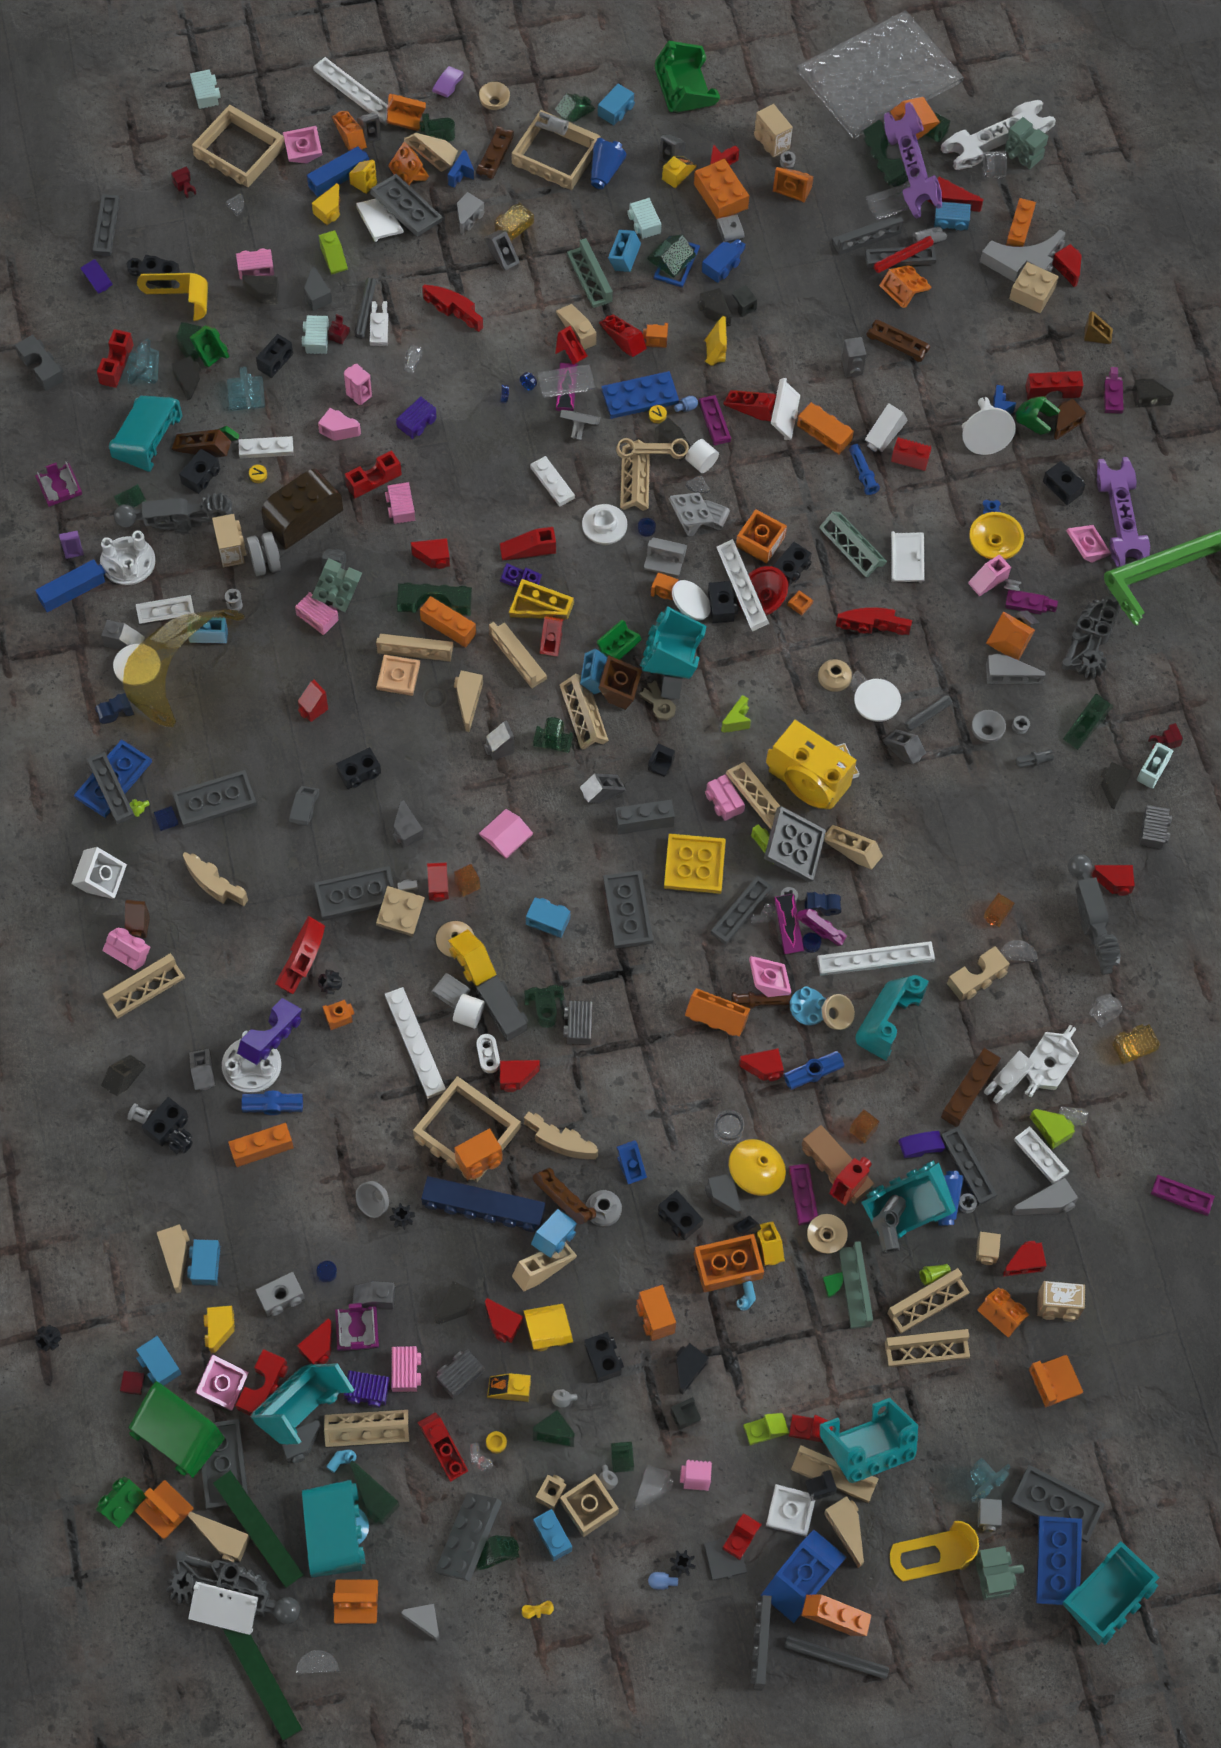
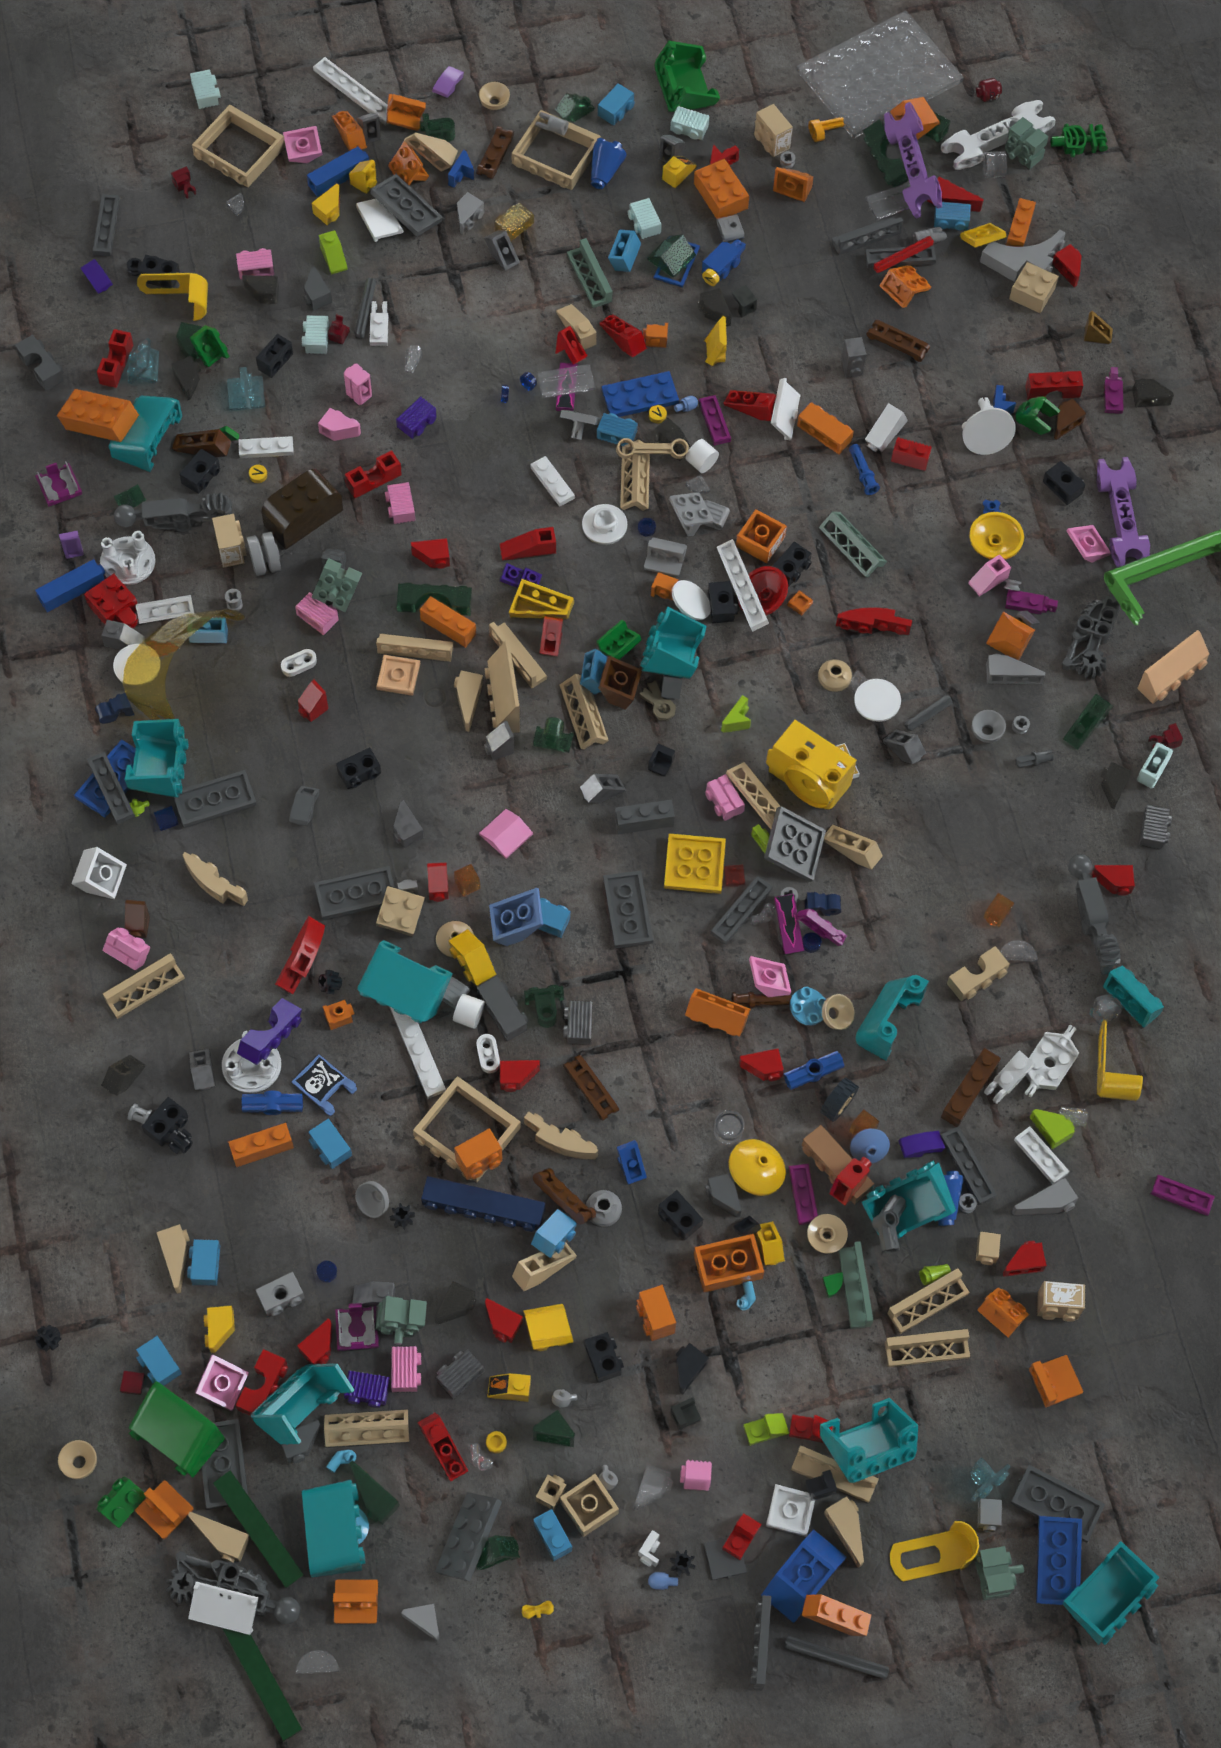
(73, 1450): none -> tan piece
(98, 415): none -> orange brick
(113, 602): none -> red brick
(158, 757): none -> teal windscreen
(298, 662): none -> white plate
(321, 1081): none -> flag
(329, 1143): none -> dark azure brick
(400, 1316): none -> sand green brick
(404, 983): none -> teal windscreen
(450, 302): red slope -> none
(503, 688): none -> tan slope
(516, 917): none -> medium blue slope
(591, 1087): none -> reddish brown plate
(614, 428): none -> dark azure brick
(622, 1457): clear green panel -> none
(650, 1545): none -> white bracket
(689, 123): none -> light aqua brick
(710, 277): none -> yellow tile
(734, 875): none -> clear red plate
(817, 127): none -> light orange piece
(839, 1099): none -> black wheel
(867, 1140): none -> medium blue dish
(875, 958): white tile -> none
(905, 551): white door -> none
(983, 235): none -> yellow tile
(989, 89): none -> dark red head
(1077, 135): none -> green torso
(1115, 1084): none -> yellow piece
(1133, 995): none -> teal slope
(1136, 1043): clear yellow brick -> none
(1174, 668): none -> light nougat slope

